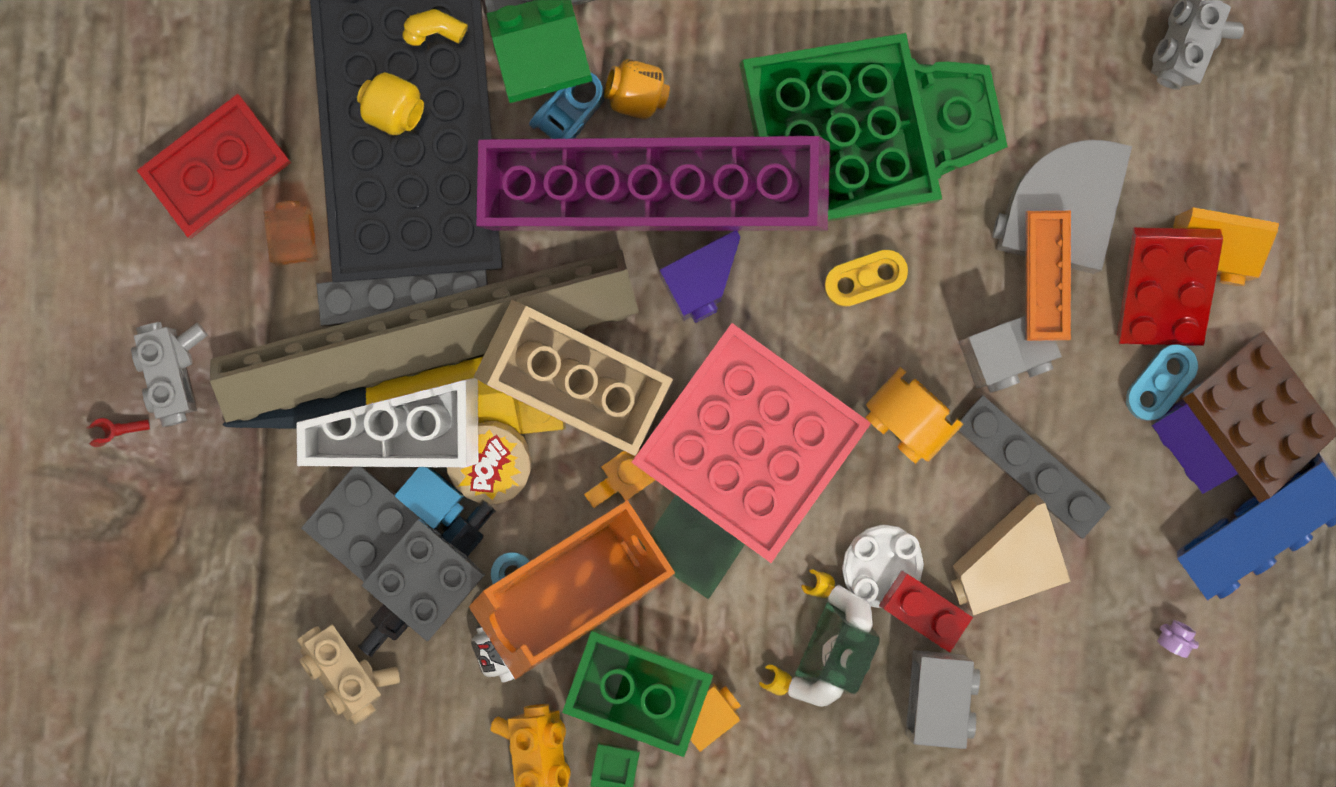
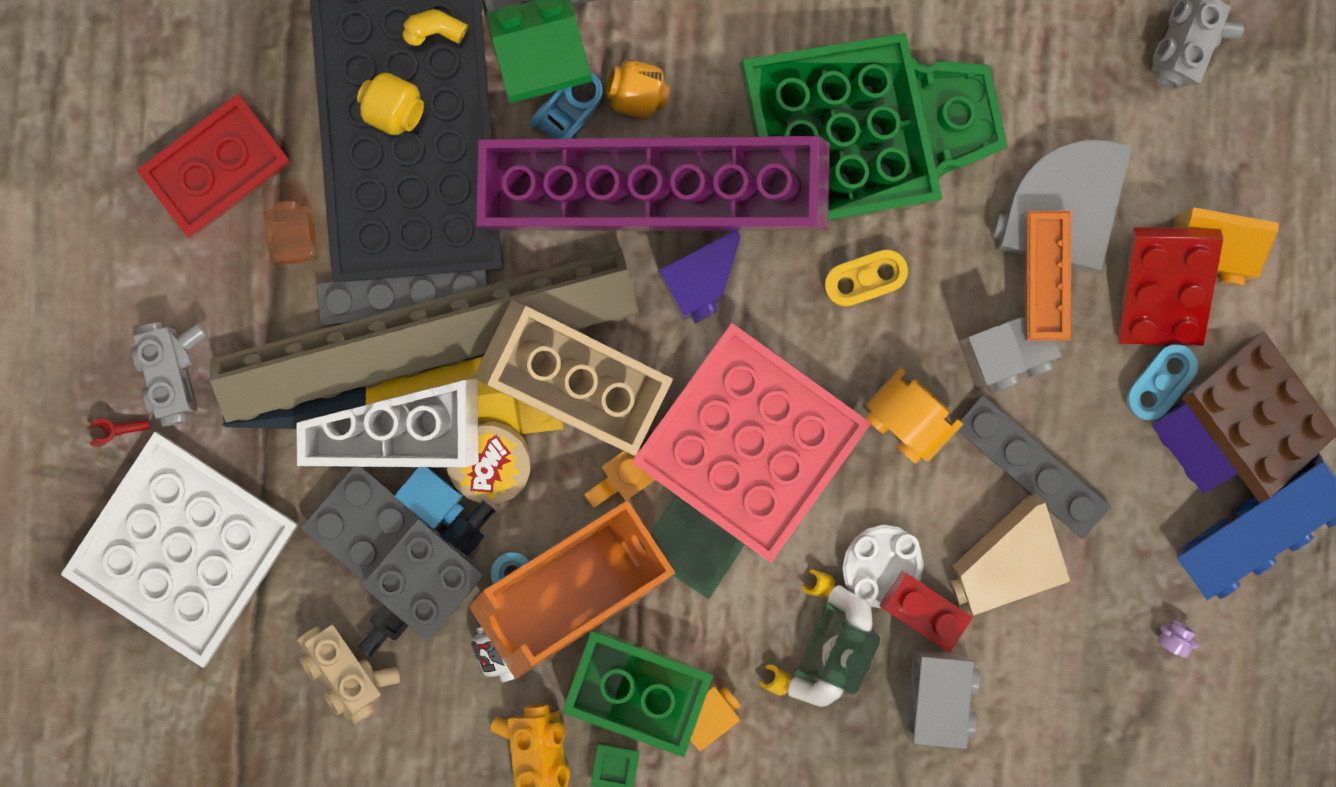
(180, 549): none -> white plate

